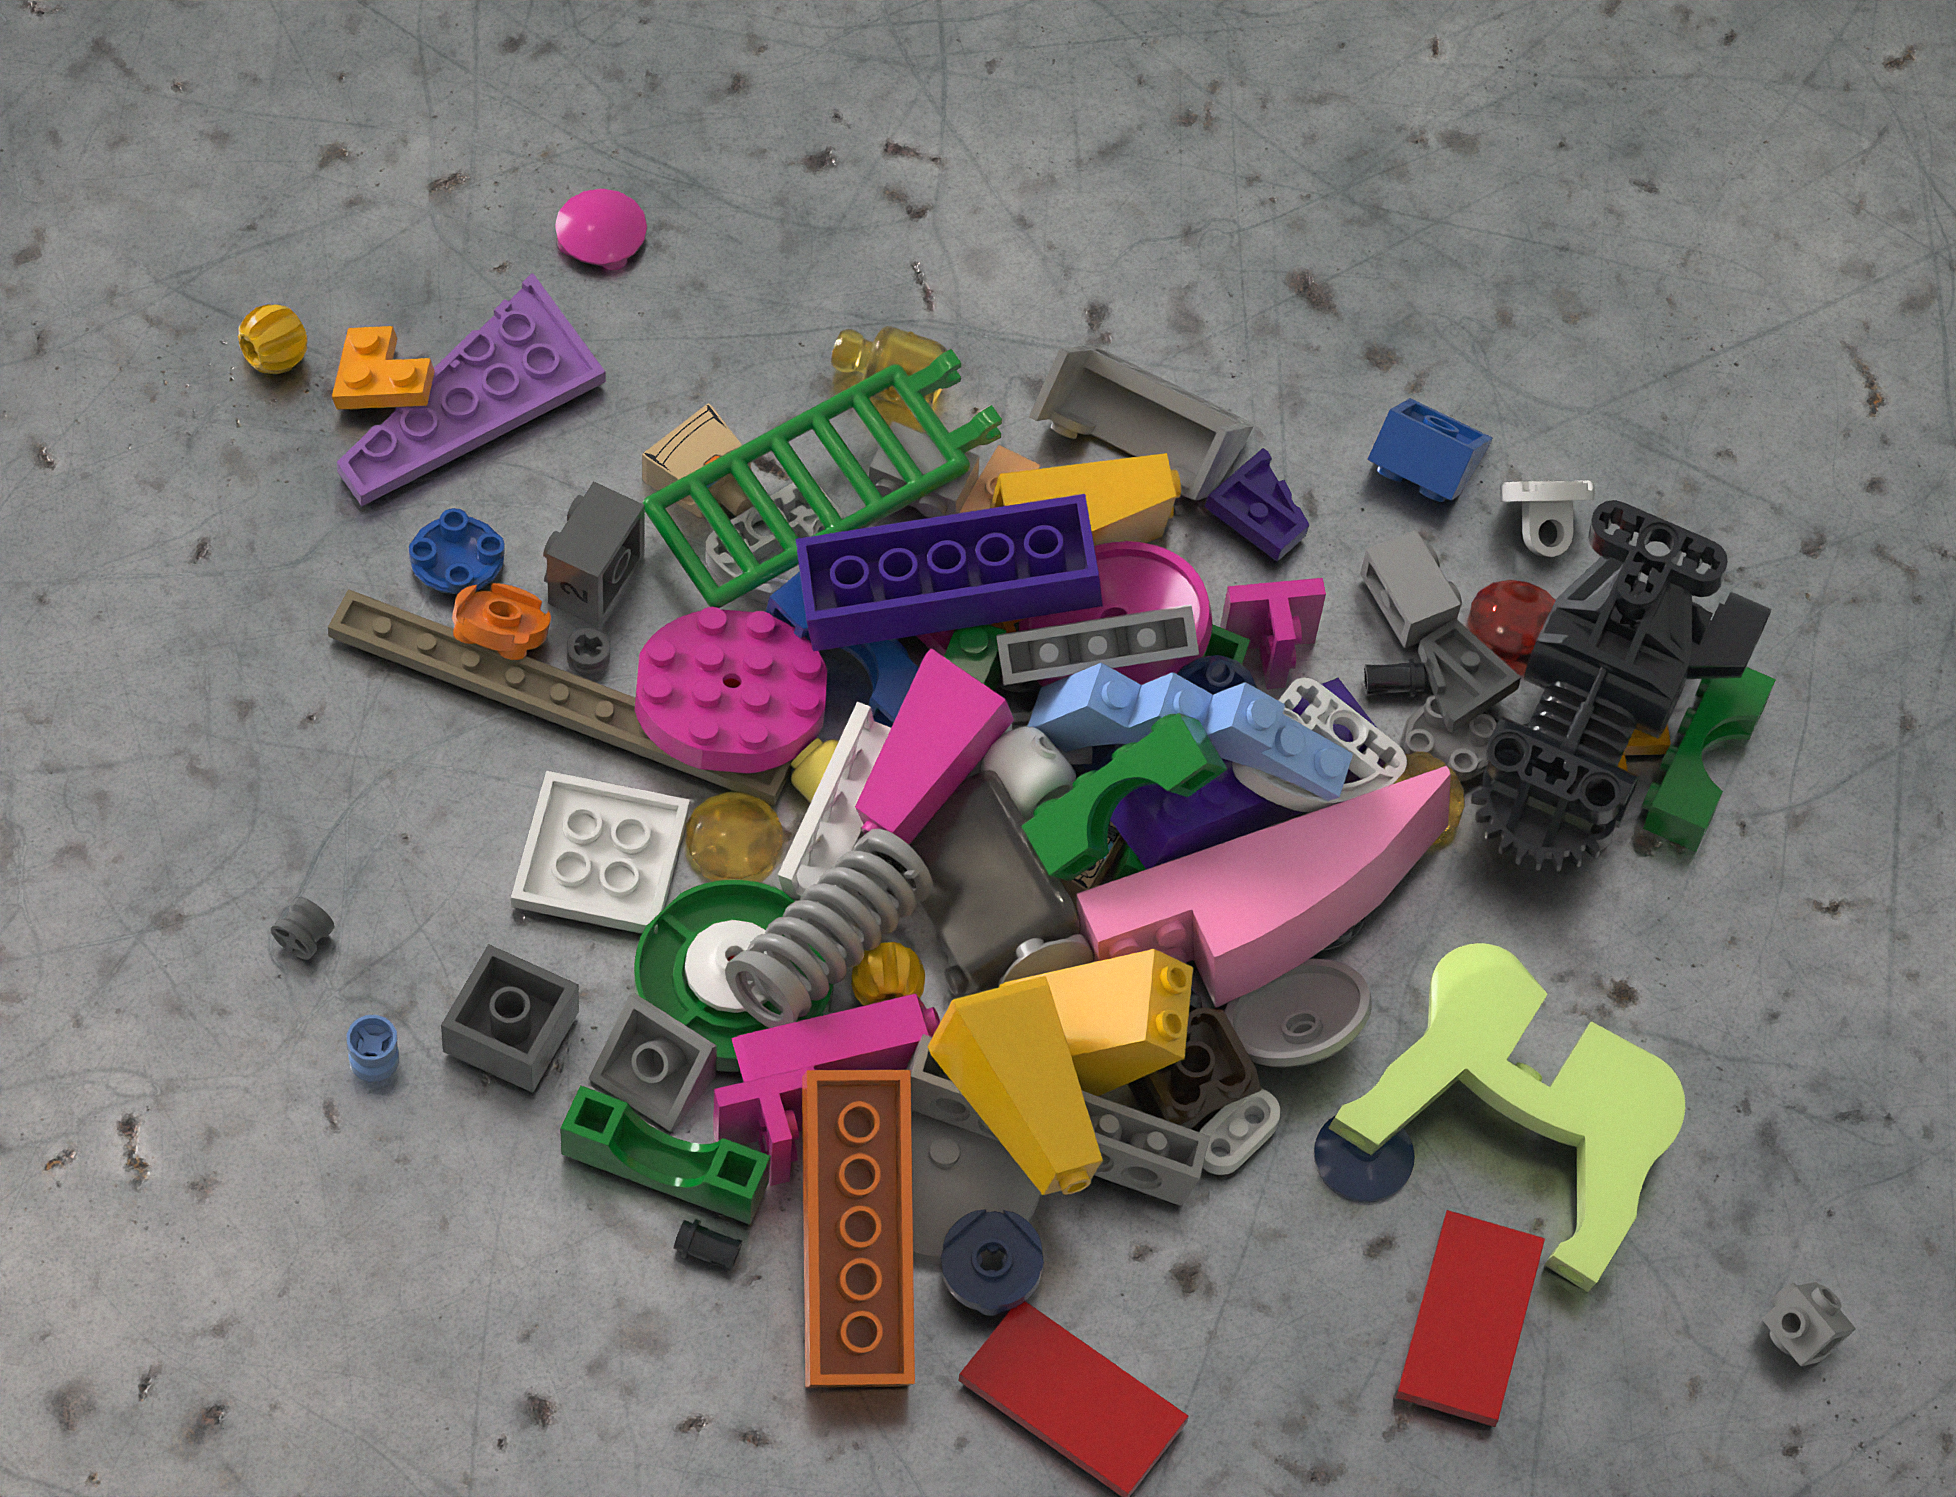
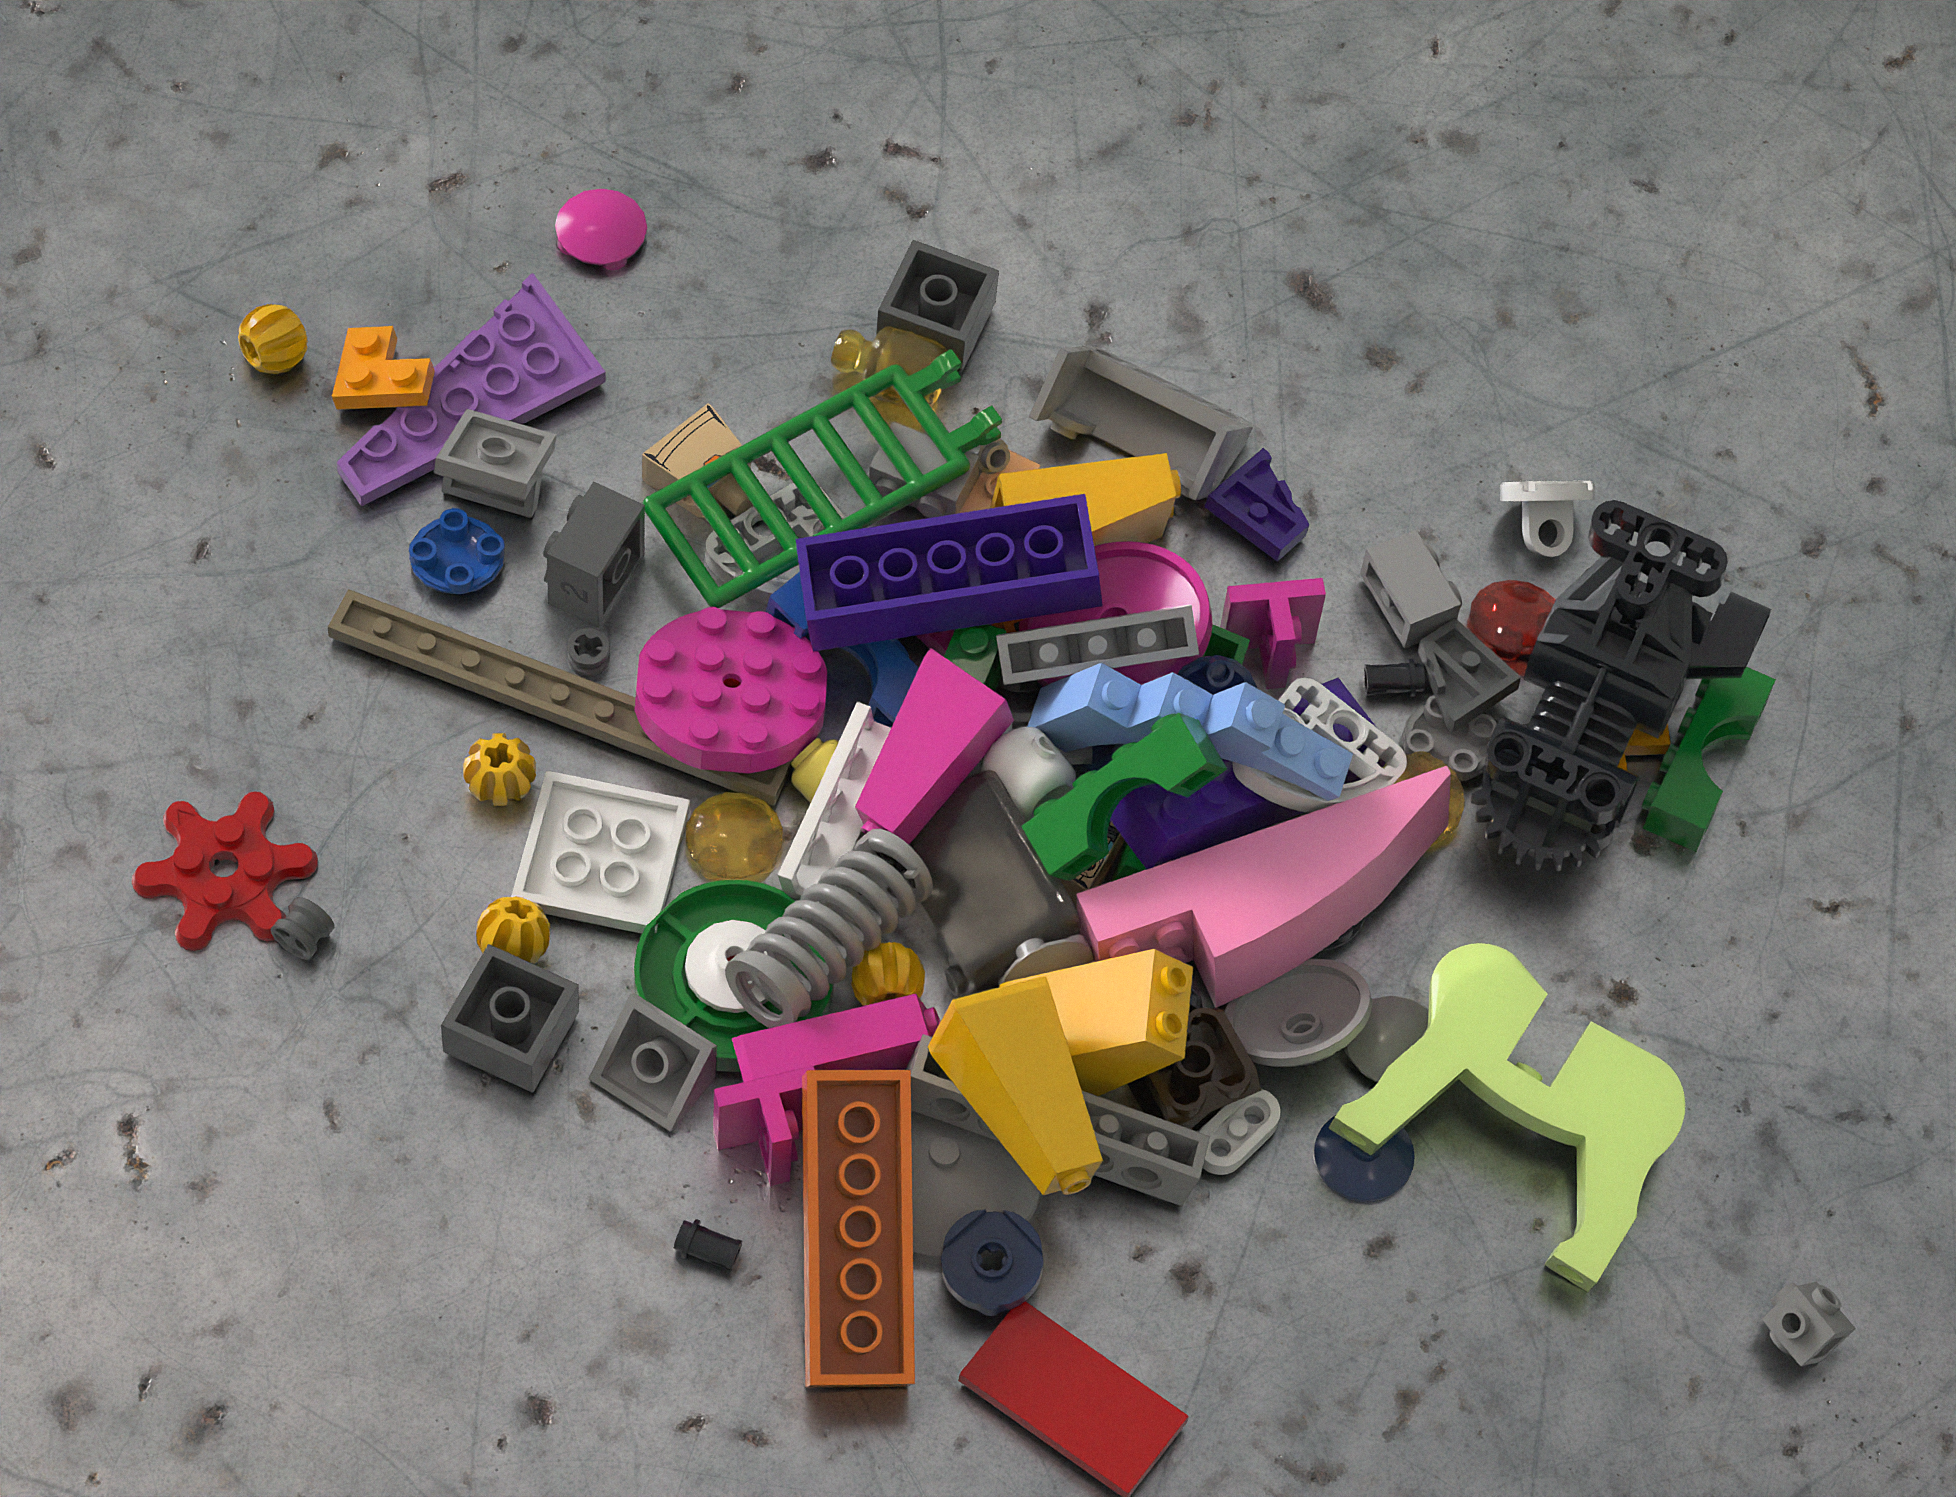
(216, 899): none -> red plate
(375, 1037): medium blue wheel -> none
(495, 462): none -> light grey bracket
(499, 769): none -> yellow piece
(500, 619): orange plate -> none
(514, 927): none -> yellow piece
(617, 1140): green arch -> none
(940, 298): none -> dark grey brick
(992, 457): none -> light grey pin
(1389, 1032): none -> light grey dish
(1428, 450): blue slope -> none
(1470, 1318): red tile -> none

